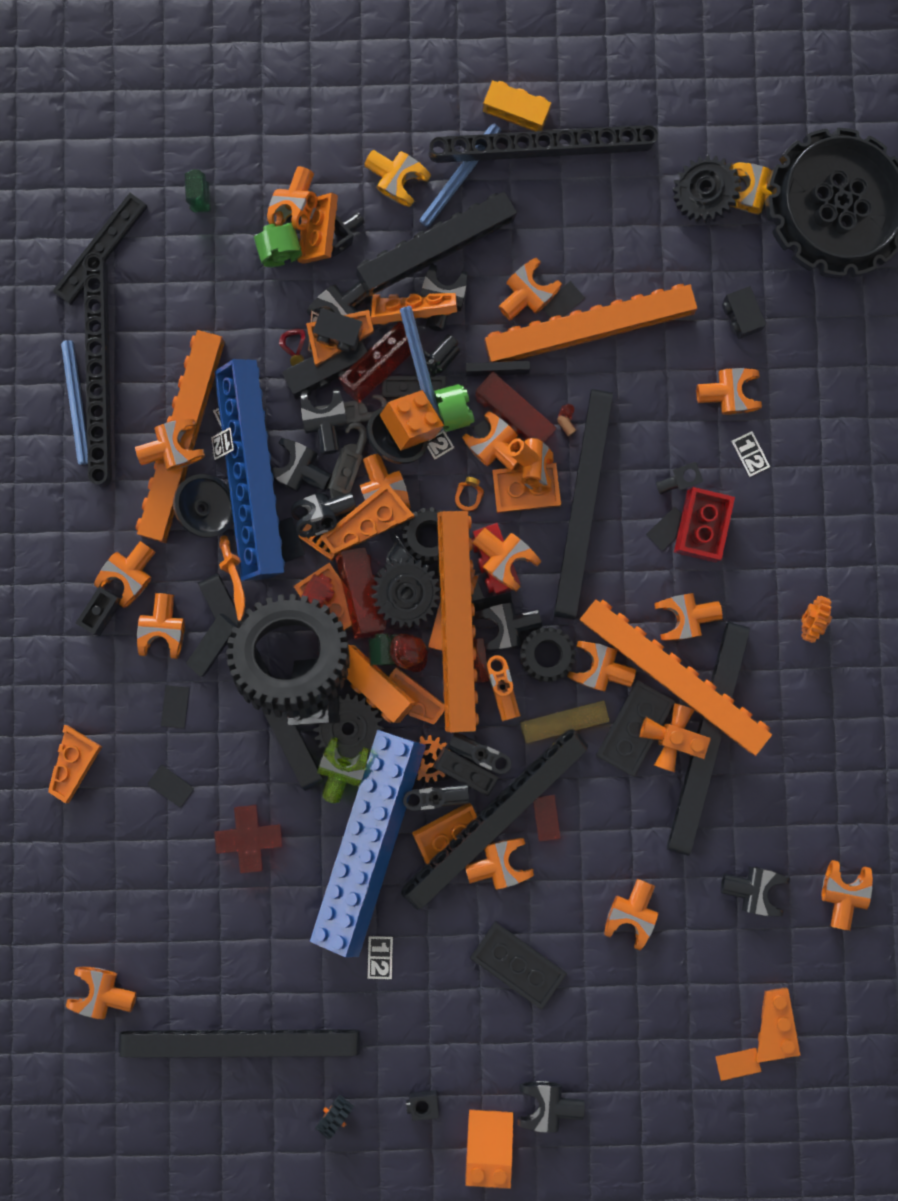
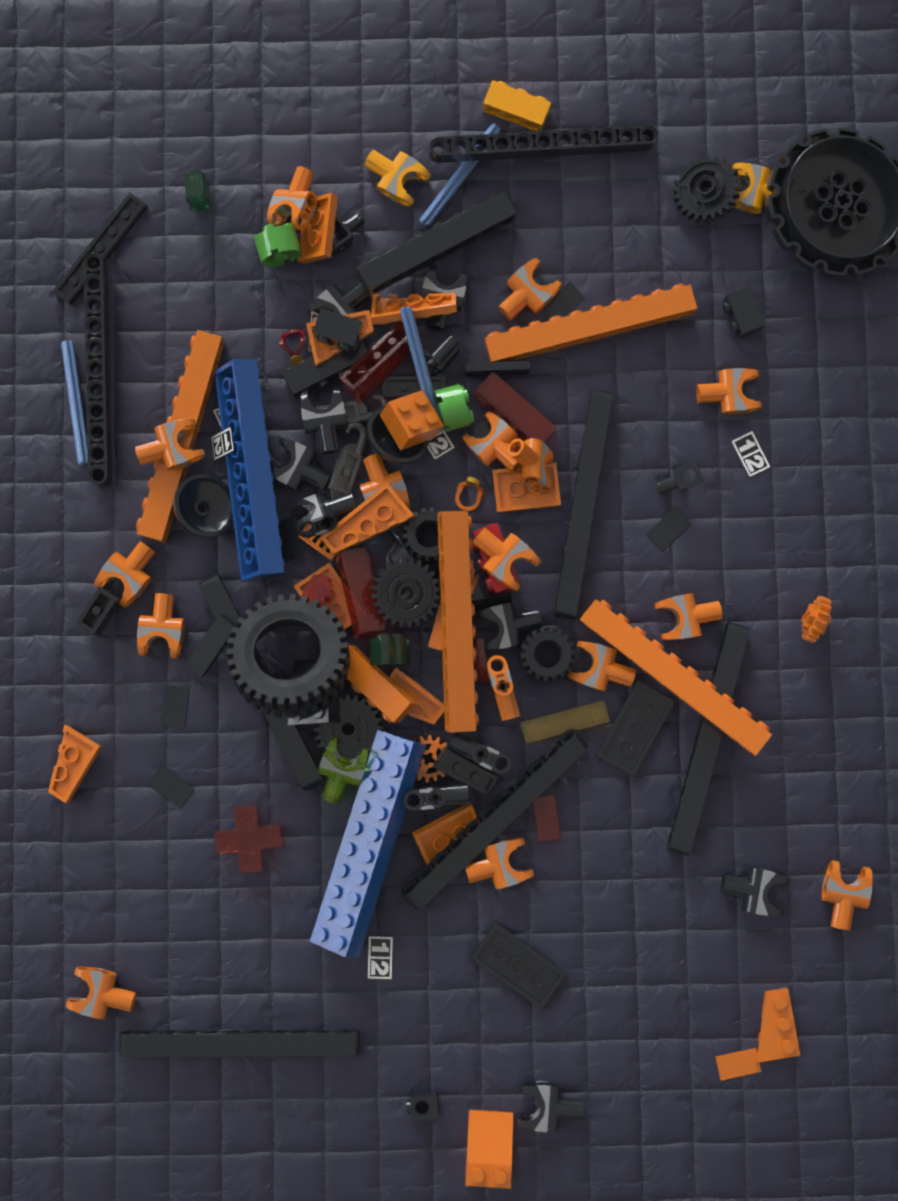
(228, 566): orange sword -> none
(334, 1117): black wheel -> none
(409, 652): clear red piece -> none
(564, 419): arm -> none
(633, 912): orange connector -> none
(675, 737): orange brick -> none
(704, 524): red brick -> none

